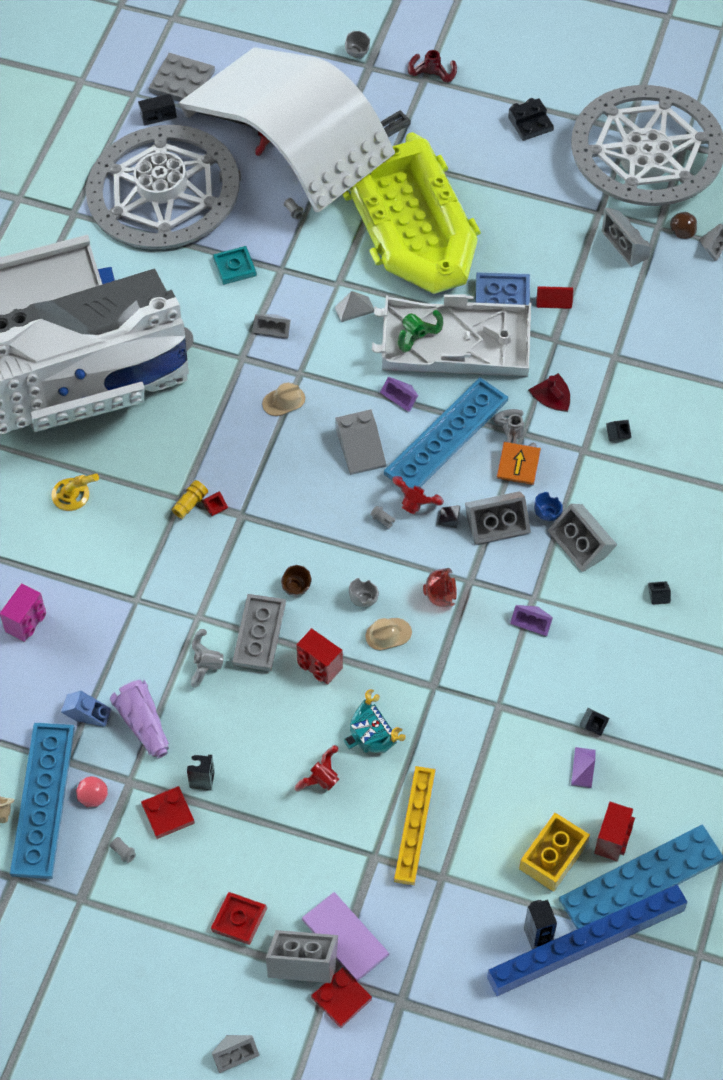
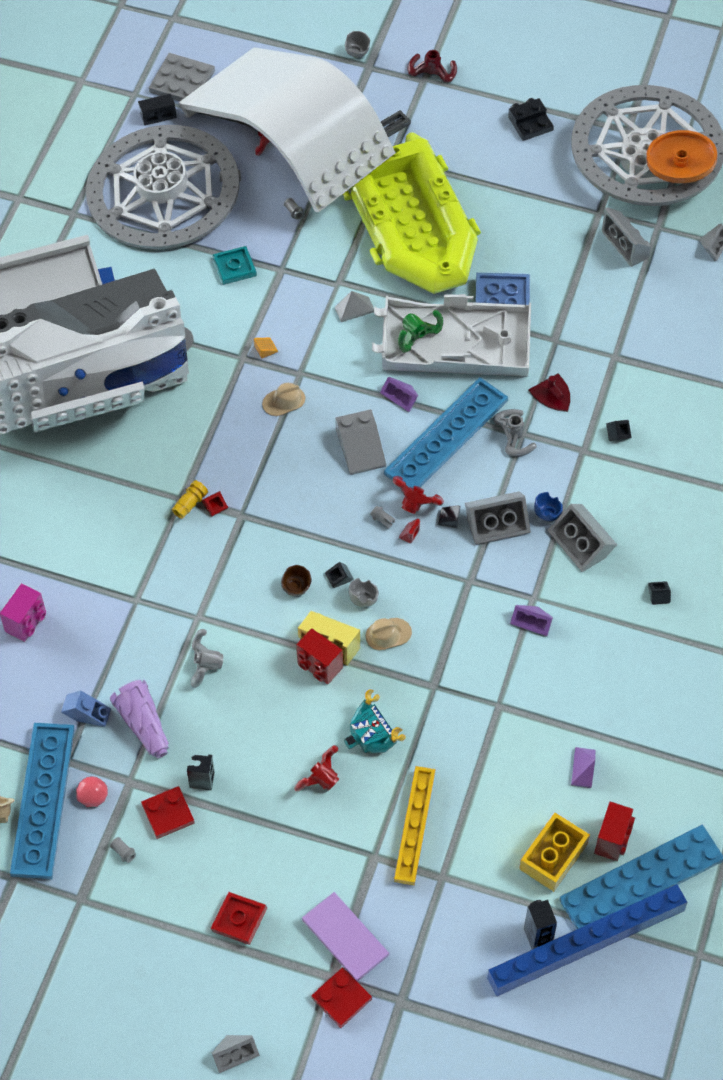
(71, 491): yellow dish -> none
(259, 632): light grey plate -> none
(264, 346): none -> light orange slope
(271, 325): light grey slope -> none
(302, 956): light grey slope -> none
(339, 575): none -> black slope
(340, 634): none -> light yellow wedge
(410, 531): none -> red slope
(440, 588): clear red cylinder -> none
(518, 463): orange tile -> none
(554, 297): red slope -> none
(594, 721): black slope -> none
(681, 156): none -> orange dish
(684, 225): reddish brown hair -> none

